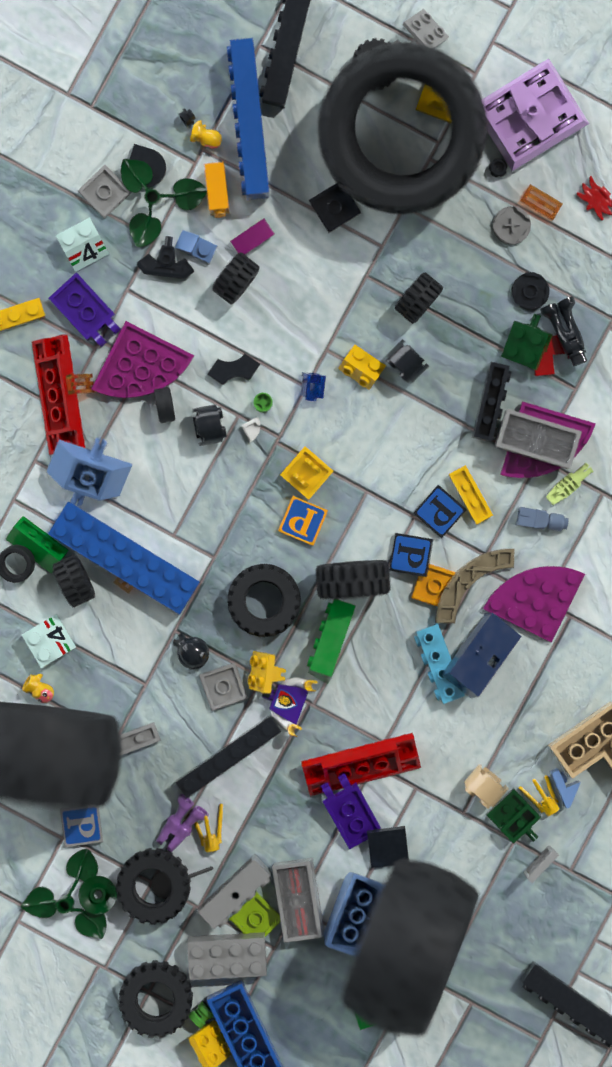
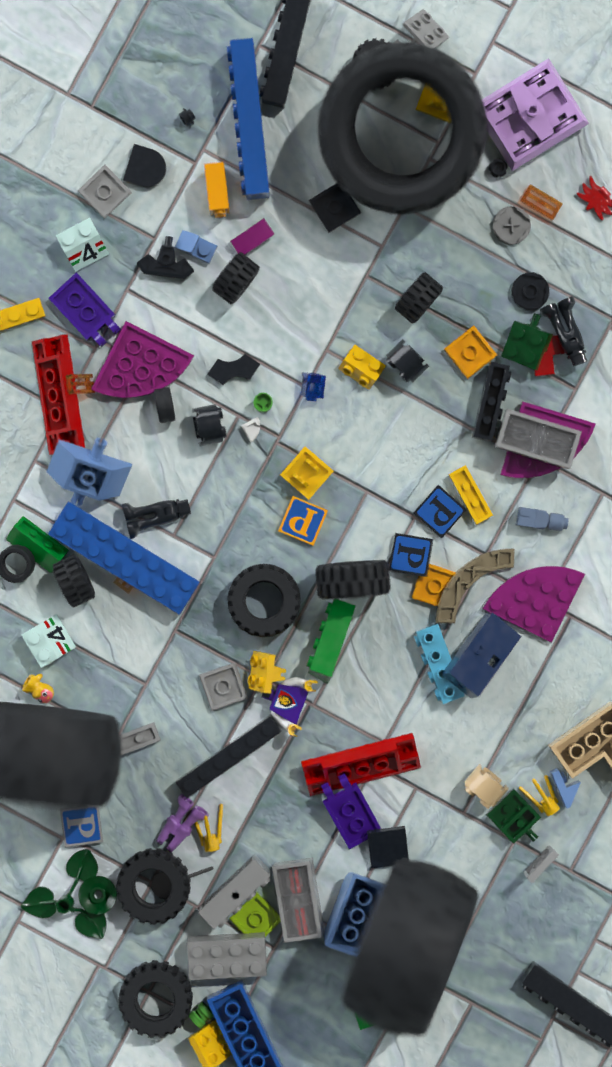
(135, 176): dark green plant -> none
(164, 511): none -> black piece
(191, 651): black hat -> none
(206, 137): yellow animal -> none
(470, 352): none -> light orange tile
(568, 484): yellowish green hinge -> none

